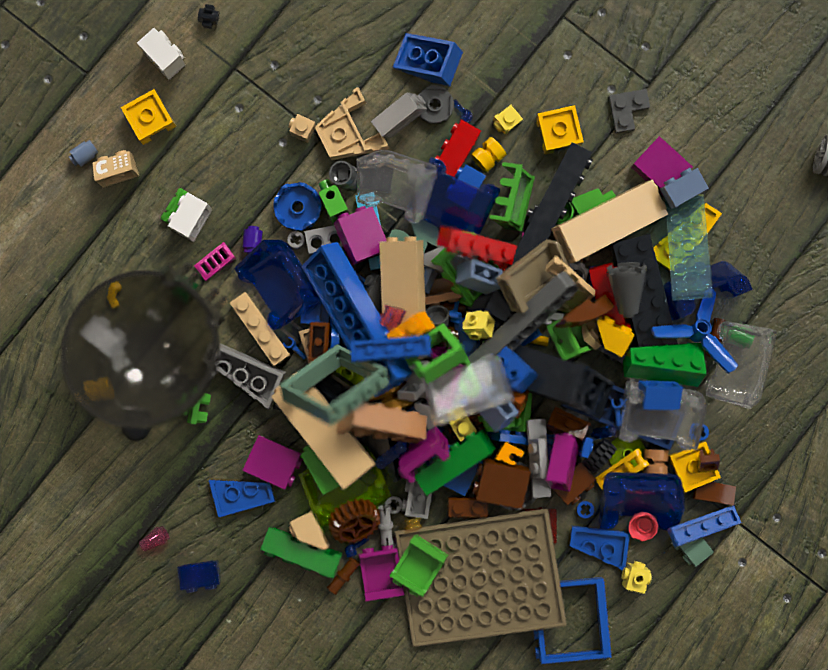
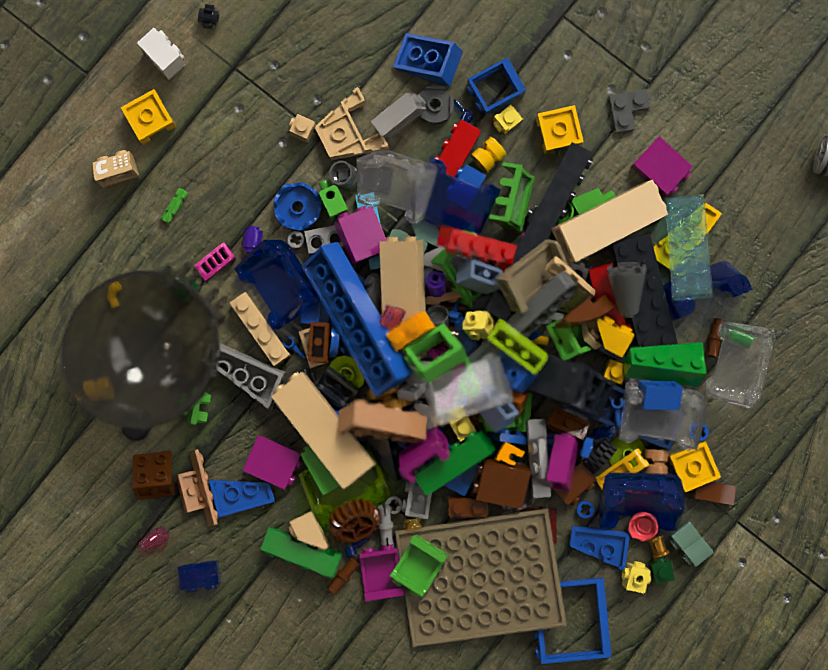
(83, 153): sand blue brick -> none
(104, 337): clear brick -> none
(153, 475): none -> reddish brown bracket
(189, 216): white brick -> none
(195, 490): none -> medium nougat bracket
(322, 367): sand green window -> none
(390, 348): blue tile -> none
(391, 455): clear blue axle -> none
(436, 284): none -> dark purple brick
(510, 74): none -> blue window
(517, 346): none -> lime brick
(614, 372): none -> yellow brick
(658, 546): none -> pearl gold bush
(661, 570): none -> dark green brick
(684, 188): sand blue brick -> none
(700, 332): blue piece -> none
(704, 526): tile -> none
(708, 462): reddish brown tile -> none

